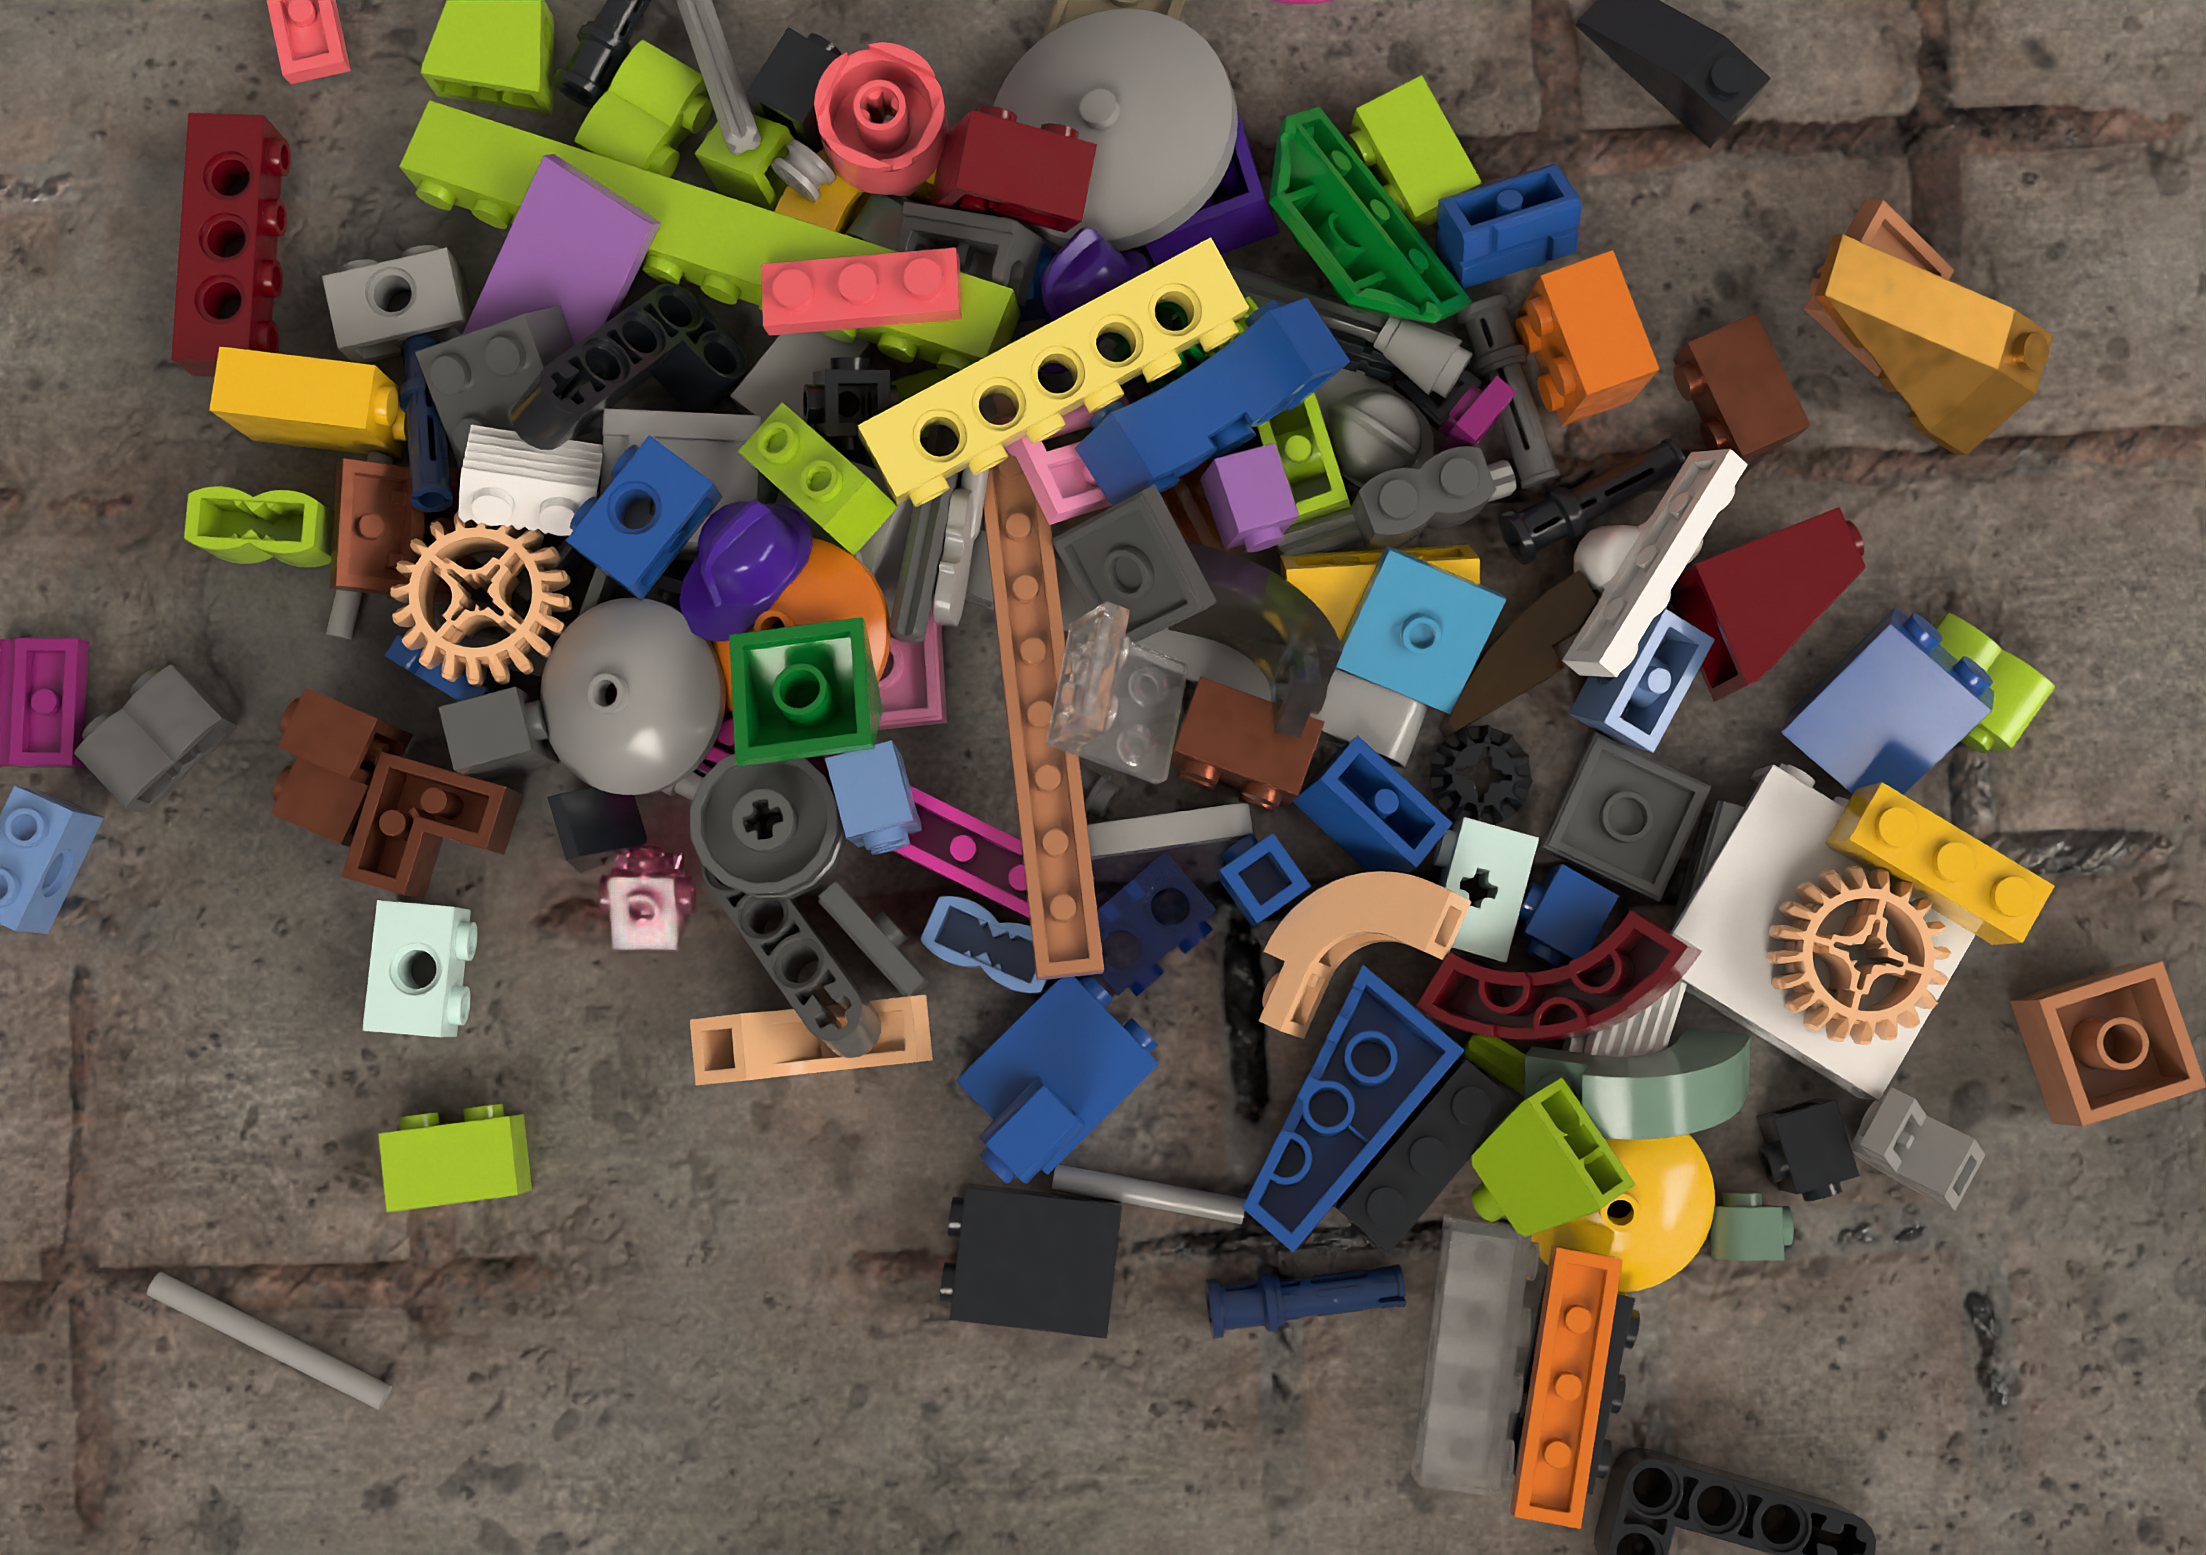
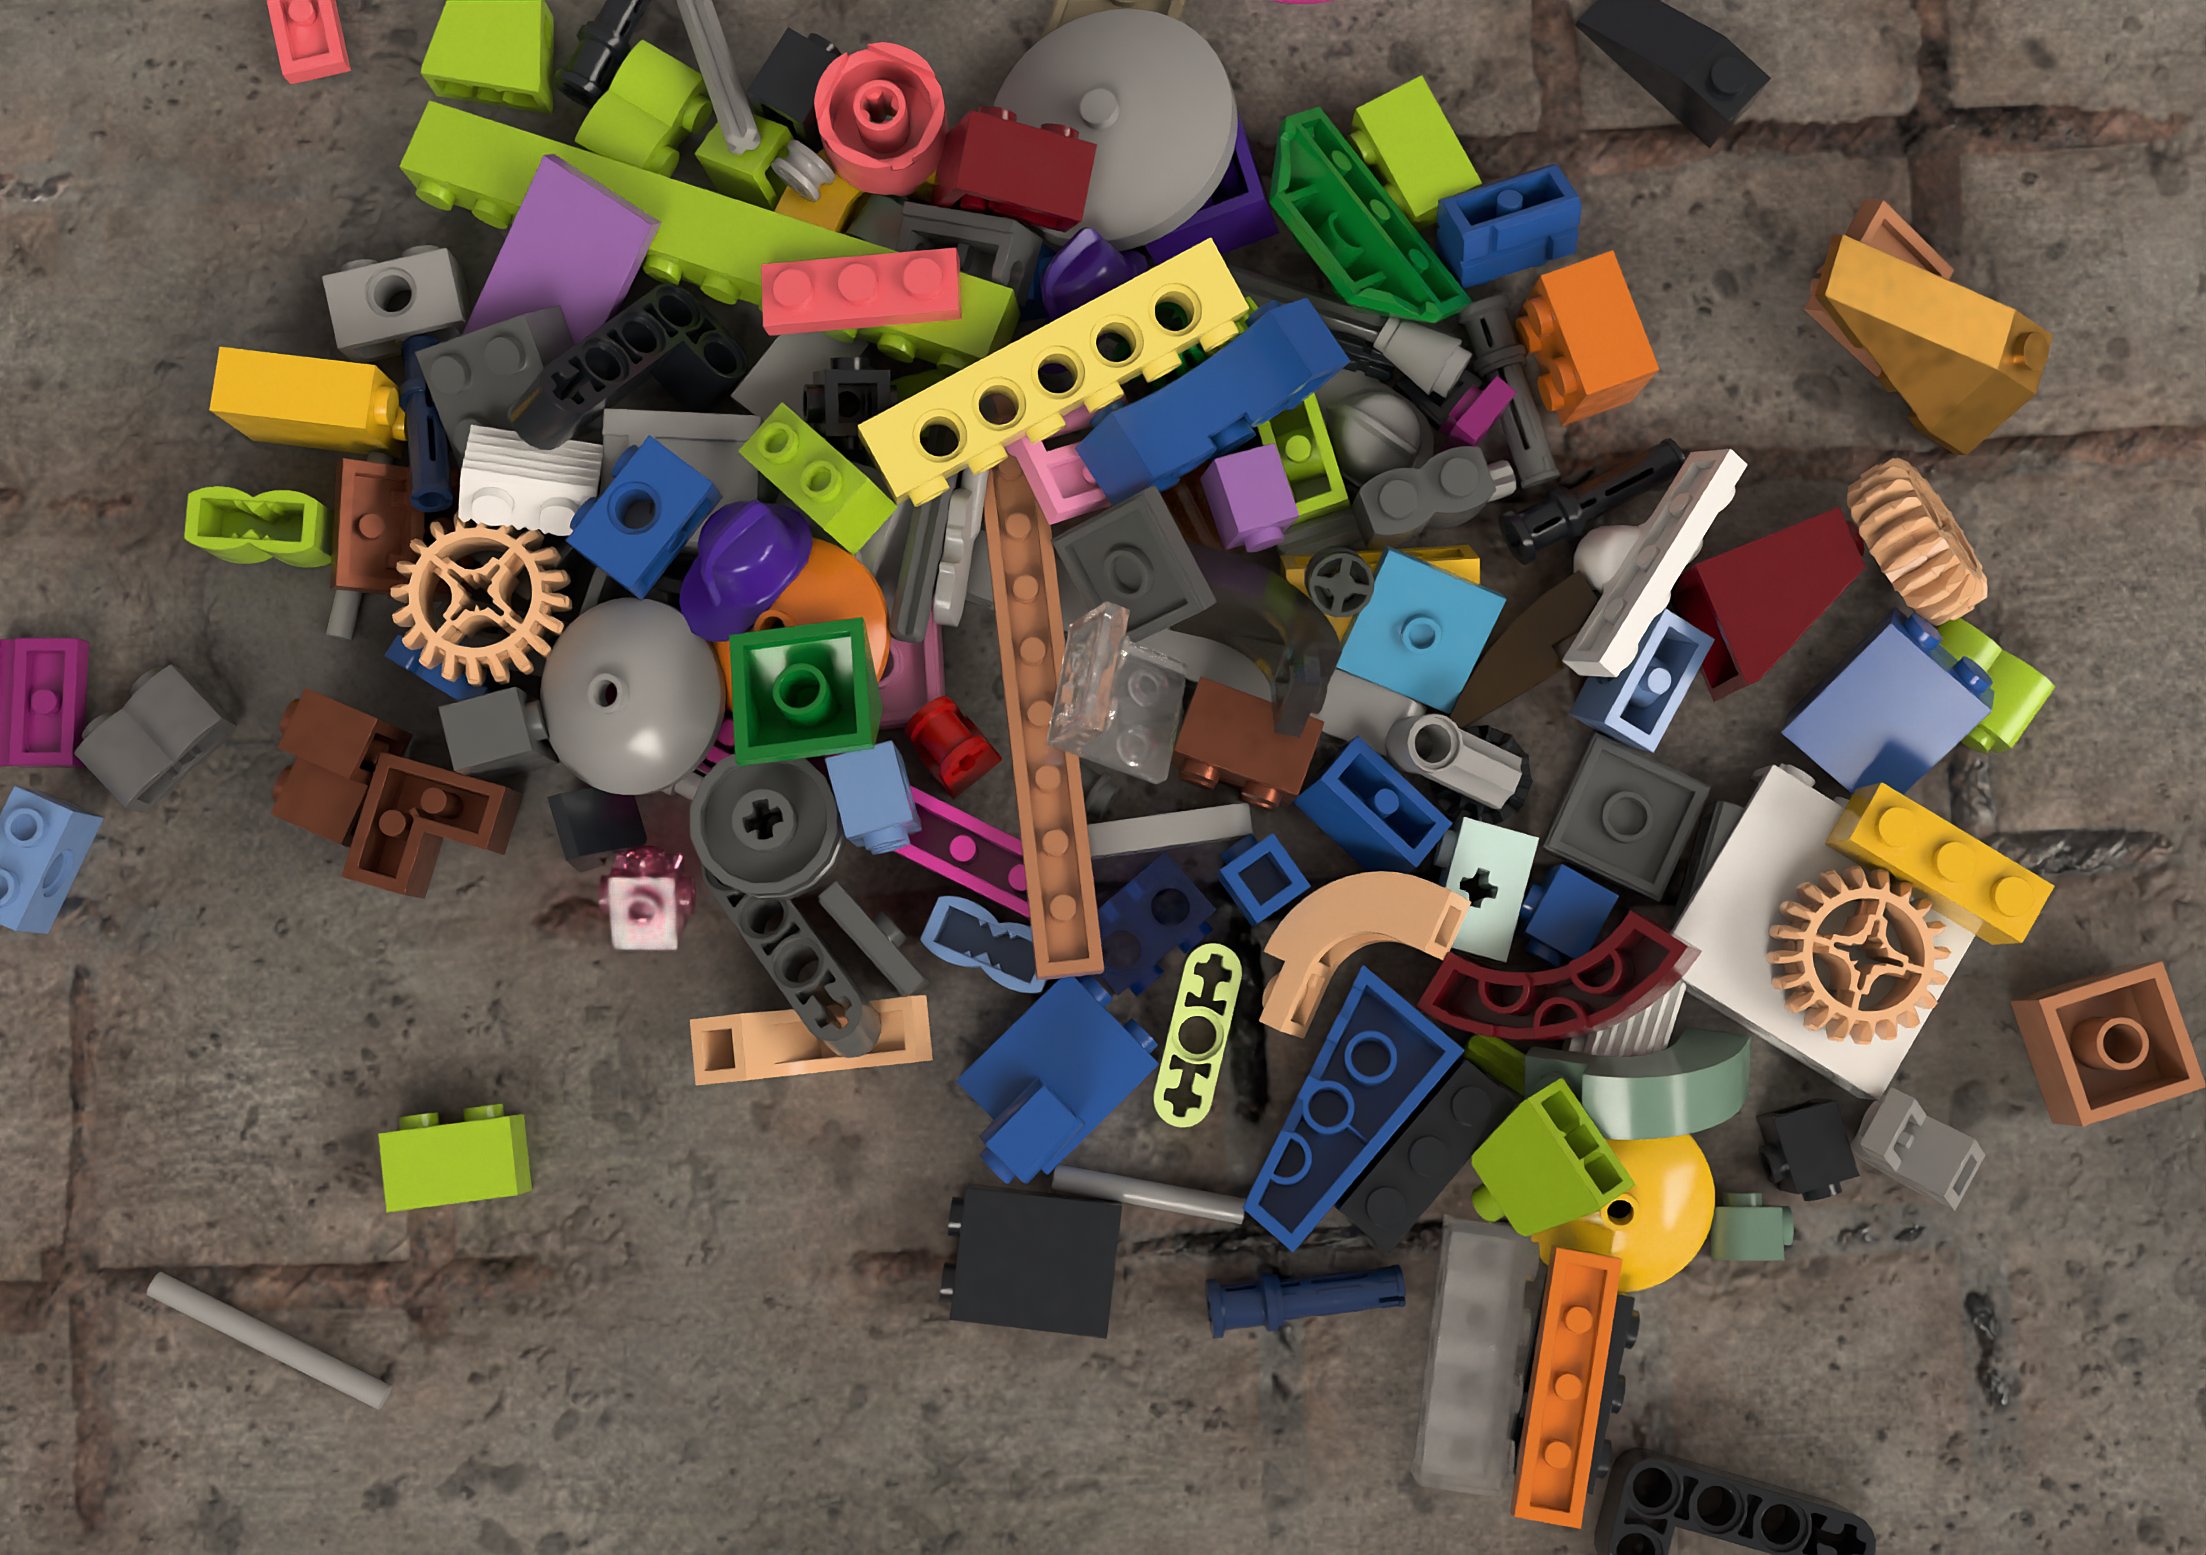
(216, 155): dark red brick -> none
(399, 937): light aqua brick -> none
(950, 745): none -> red piece
(1171, 1077): none -> yellowish green beam
(1348, 596): none -> pearl dark grey wheel
(1455, 760): none -> light grey piece
(1739, 390): copper brick -> none
(1916, 541): none -> light nougat gear

